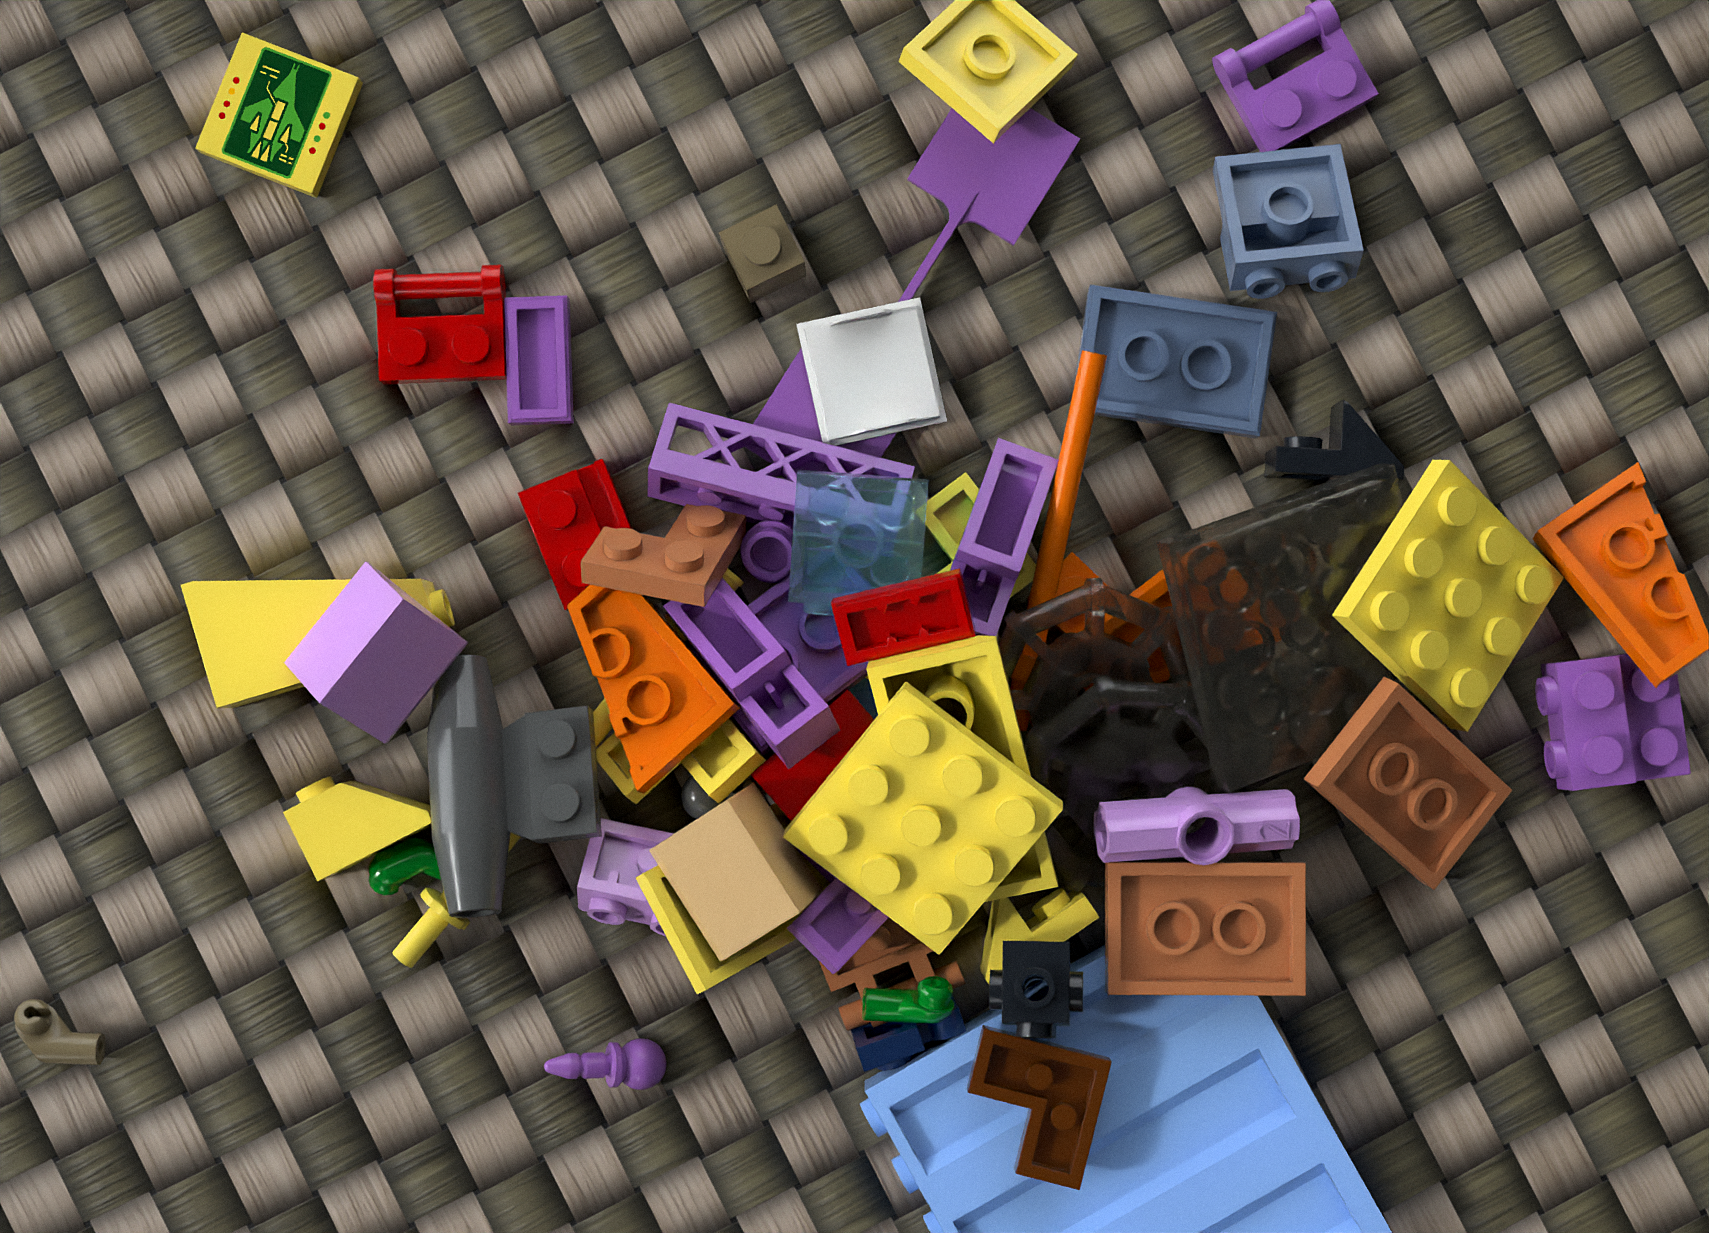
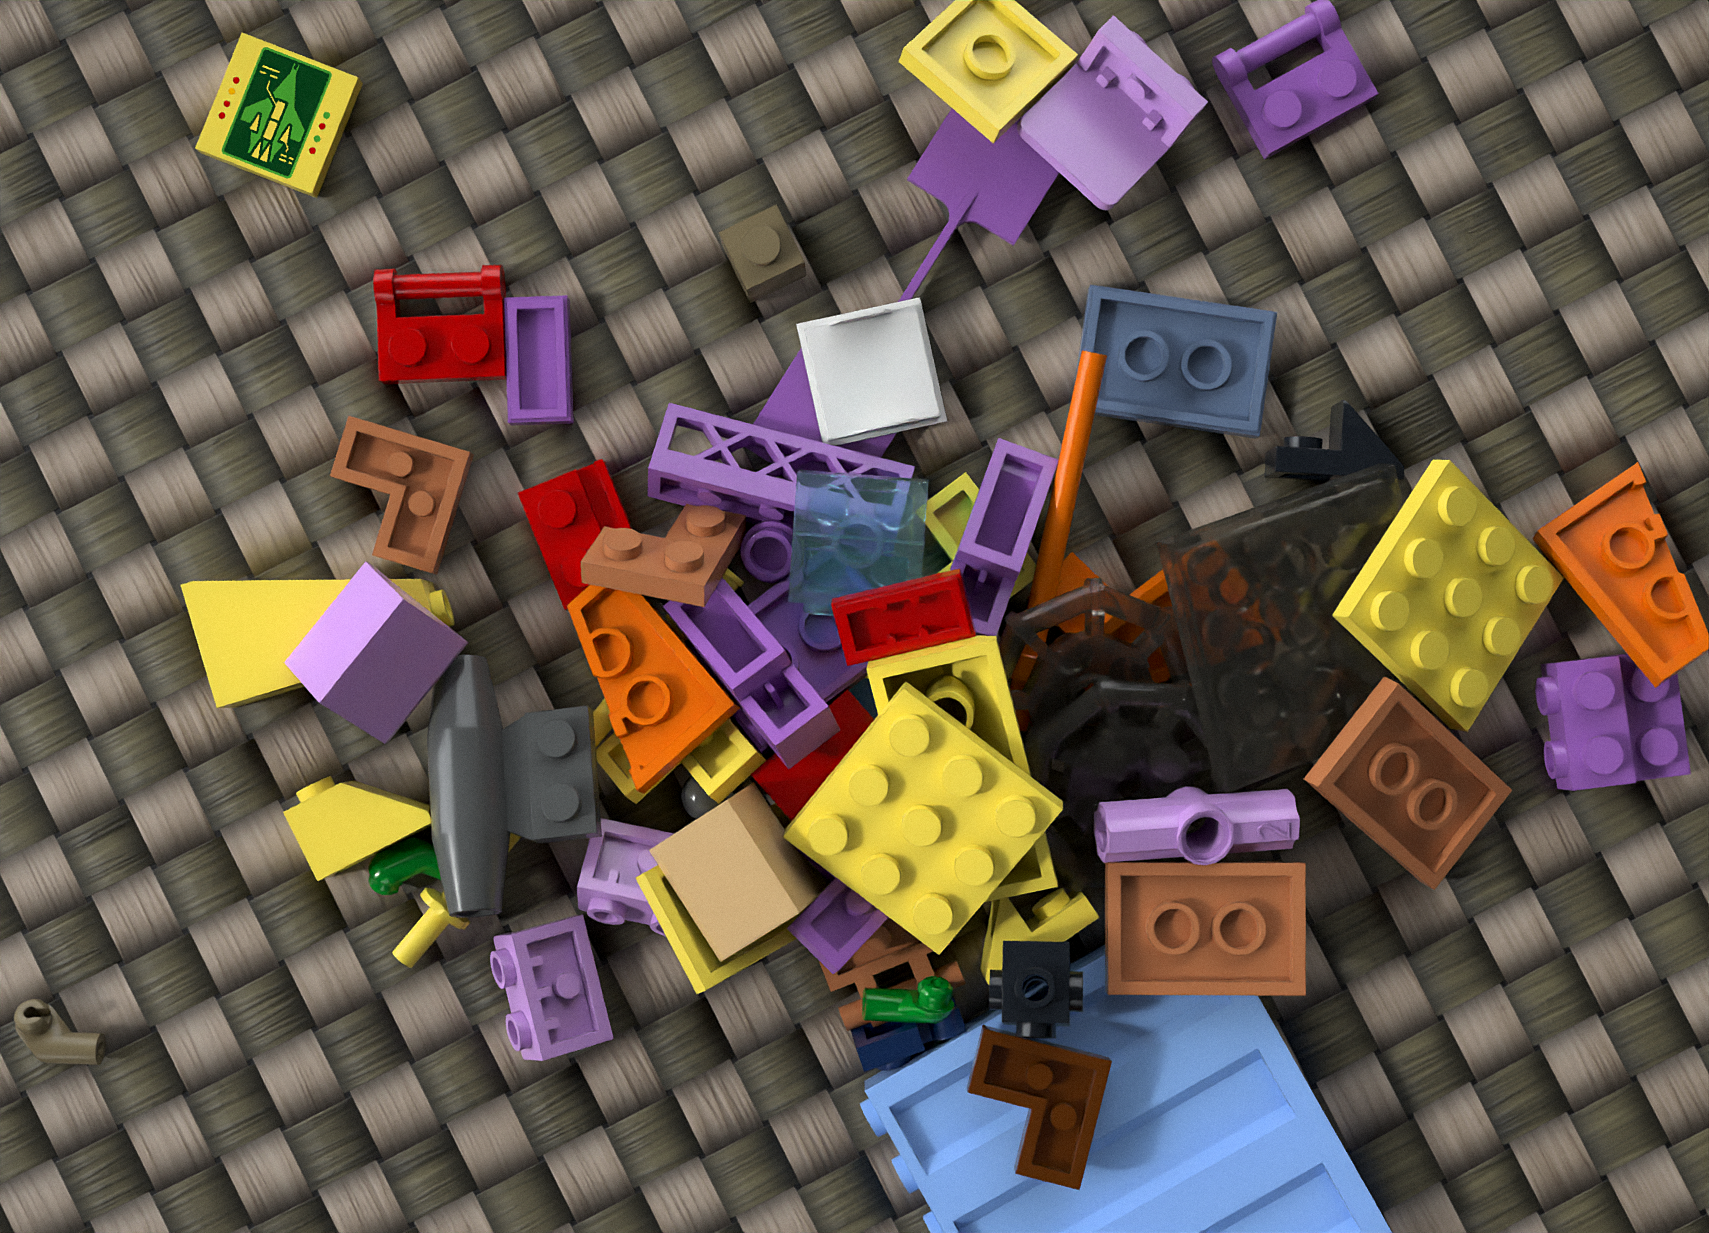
(422, 483): none -> nougat plate
(551, 989): none -> lavender bracket
(636, 1064): medium lavender bar -> none
(1111, 115): none -> lavender bracket
(1287, 220): sand blue plate -> none

